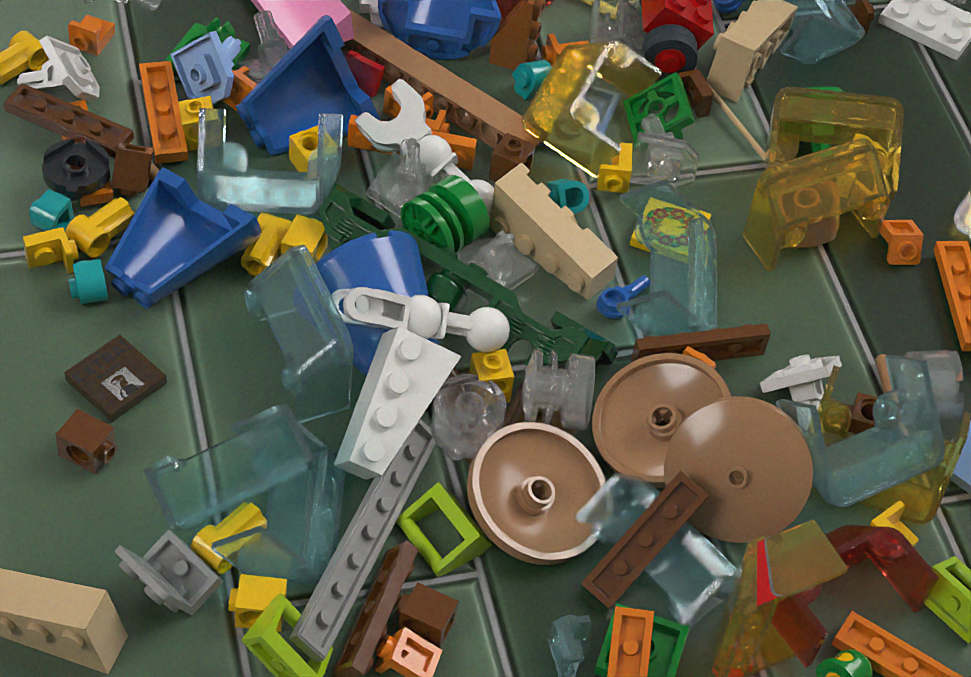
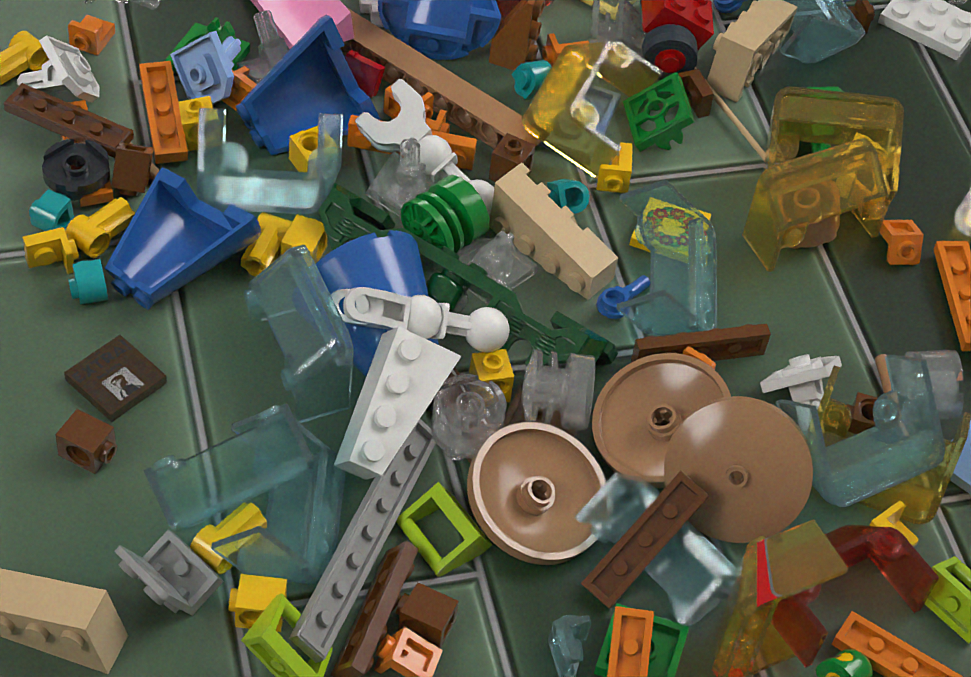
(662, 156): clear piece -> none

